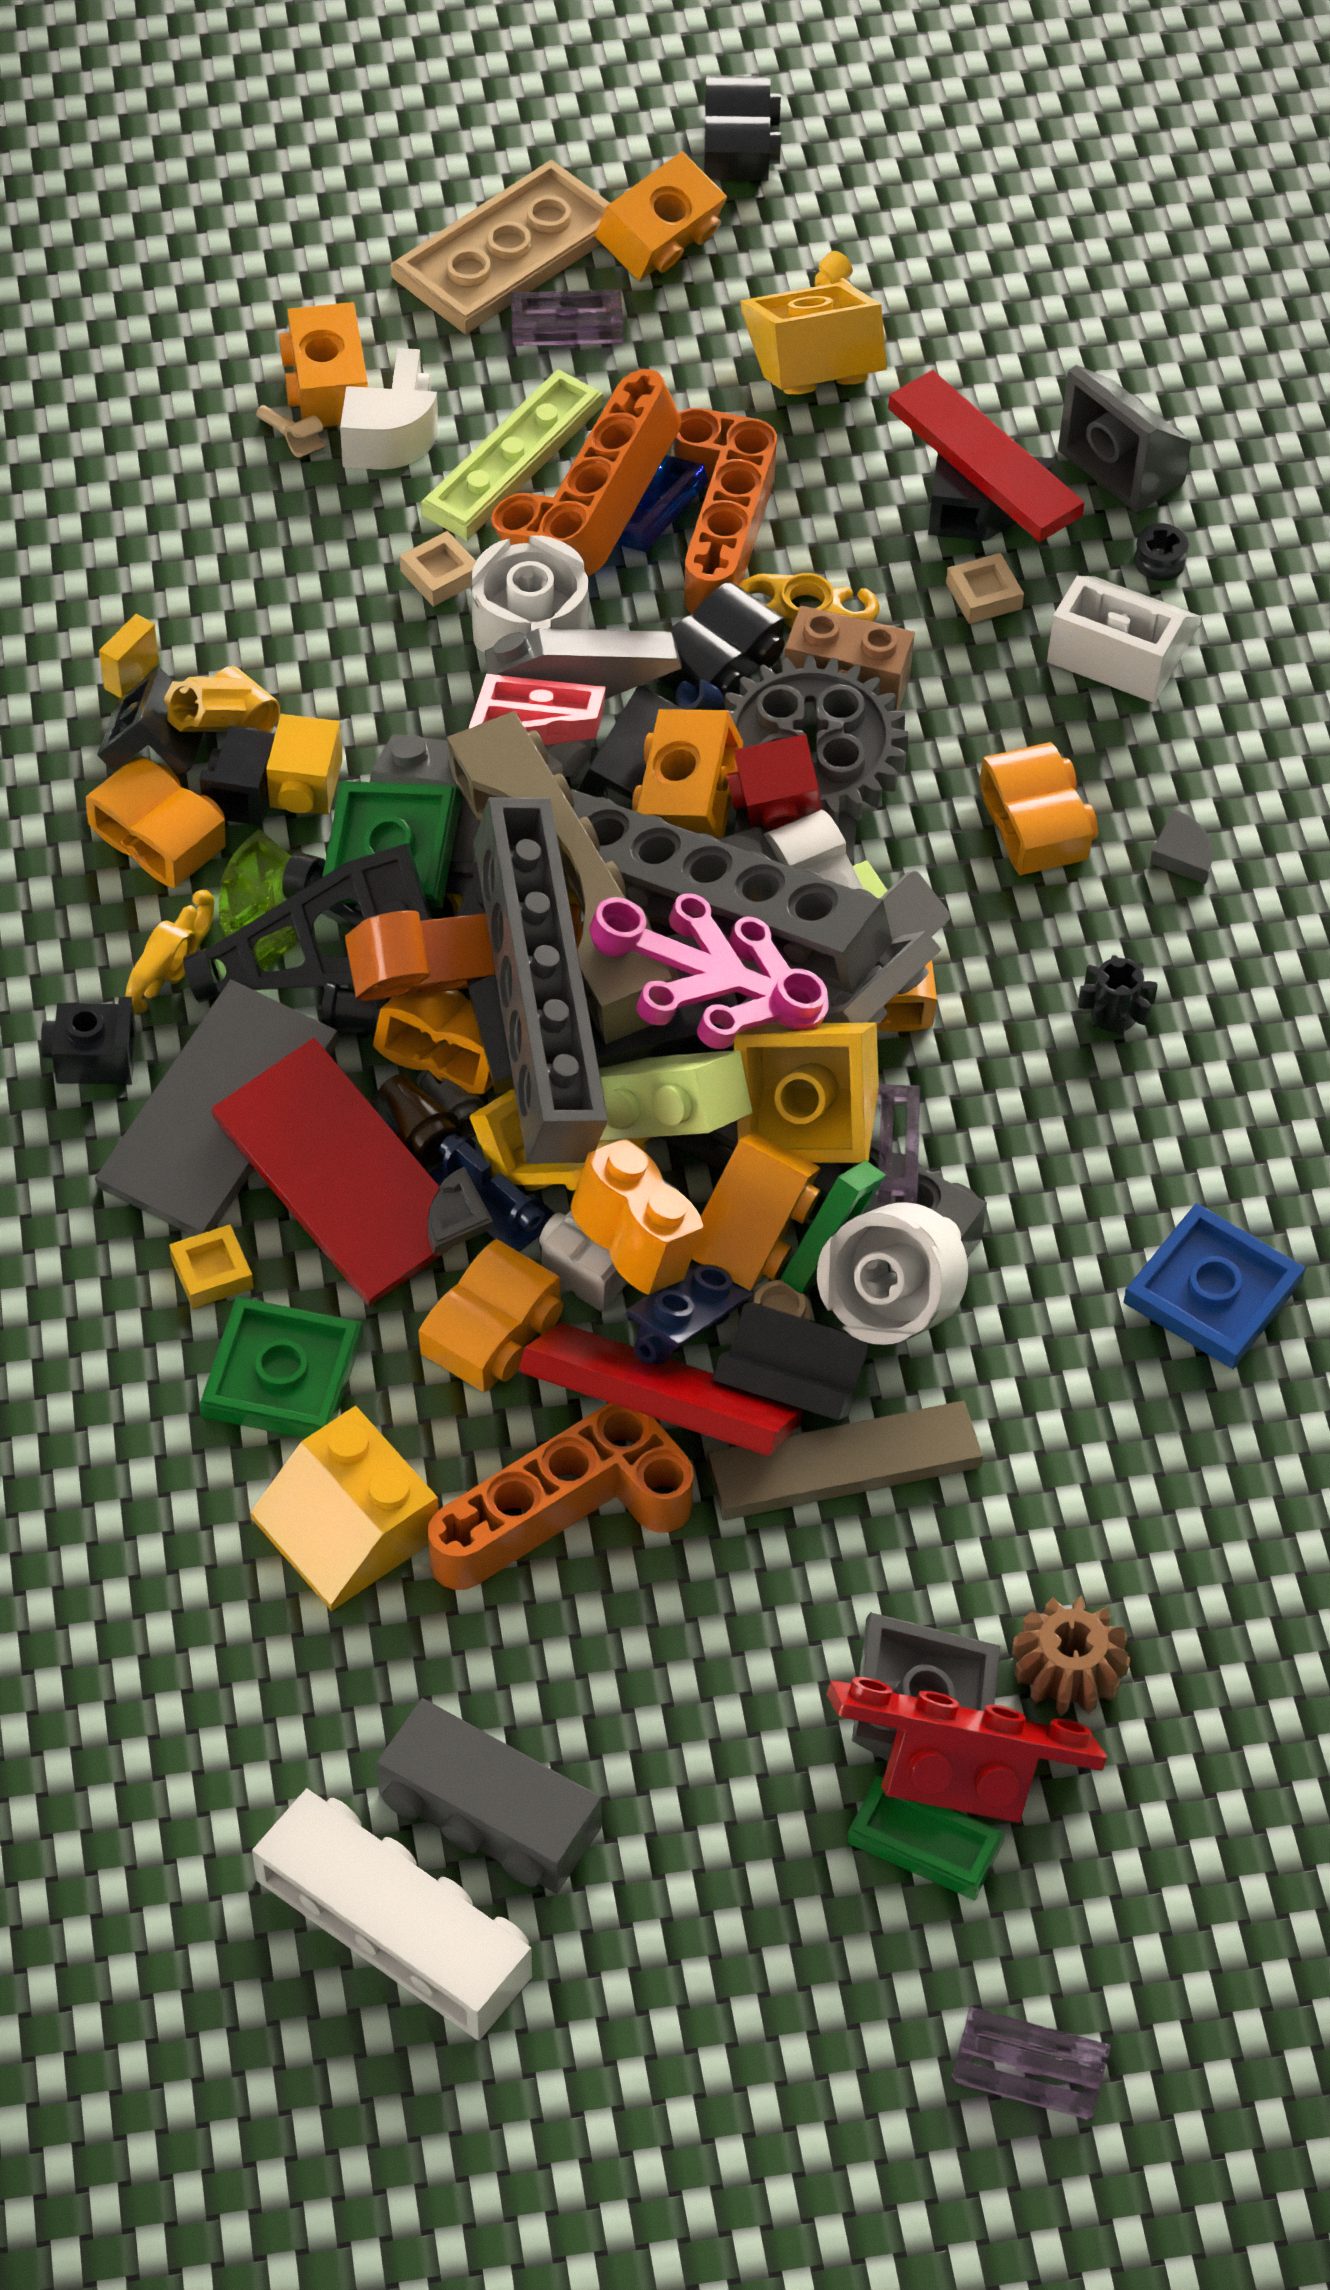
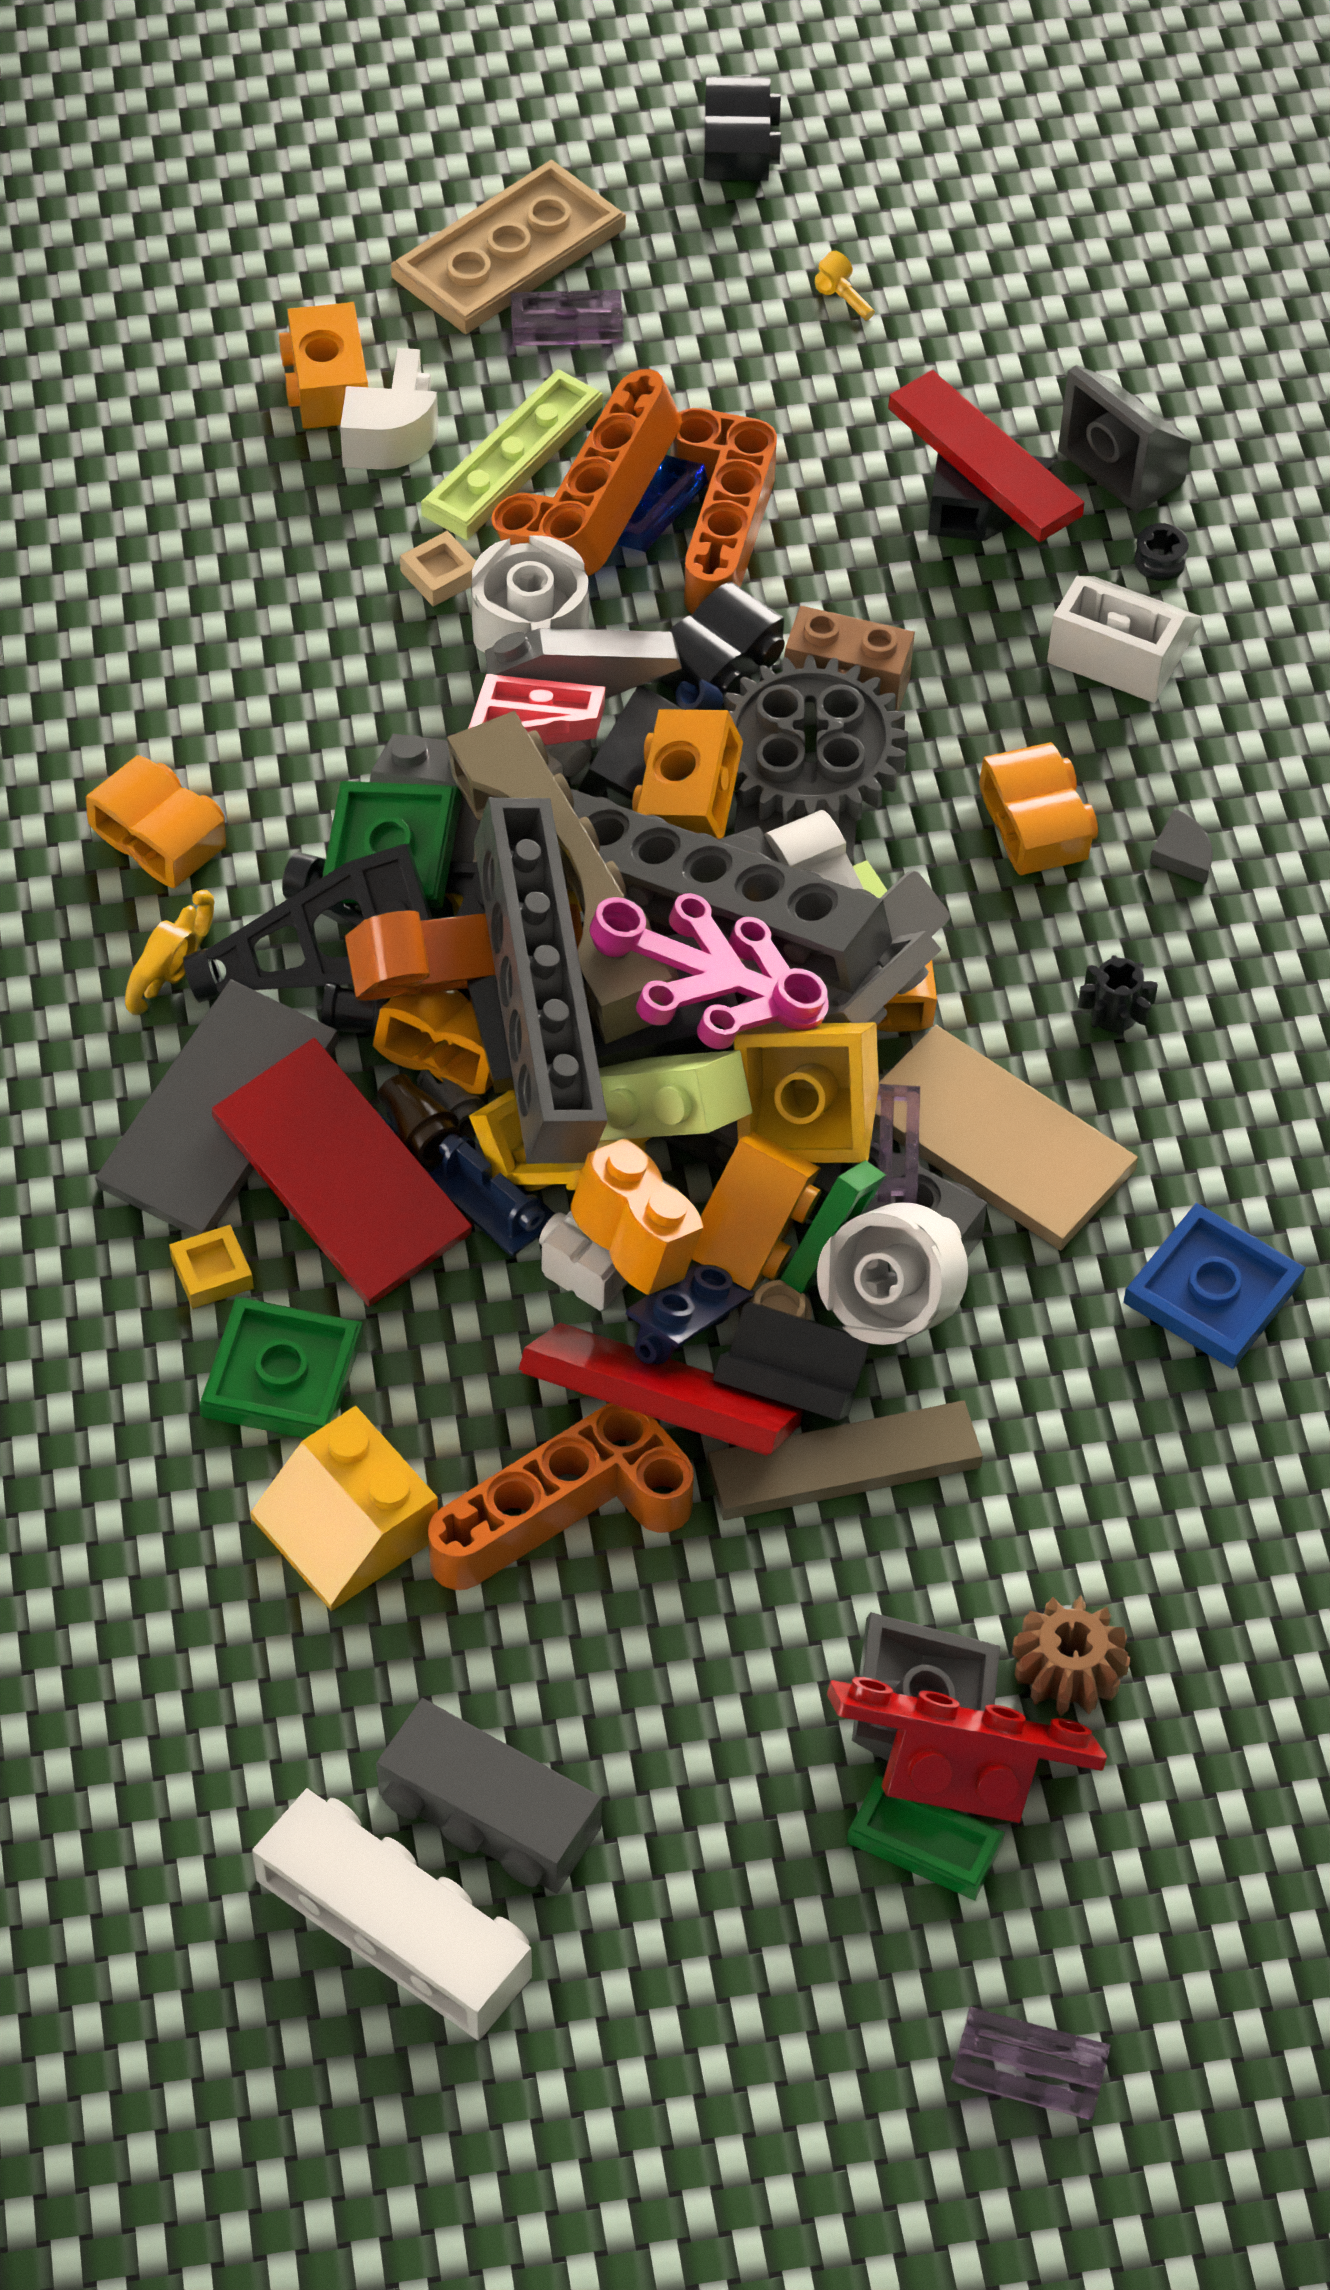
(91, 1042): black brick -> none
(129, 656): yellow tile -> none
(142, 721): black panel -> none
(220, 702): yellow piece -> none
(239, 775): black brick -> none
(251, 889): clear neon green tile -> none
(300, 435): tan hand -> none
(304, 764): yellow brick -> none
(456, 1213): dark grey tile -> none
(491, 1315): light orange brick -> none
(635, 224): light orange brick -> none
(775, 782): red brick -> none
(785, 588): yellow piece -> none
(816, 336): yellow slope -> none
(984, 588): tan plate -> none
(1006, 1139): none -> tan tile

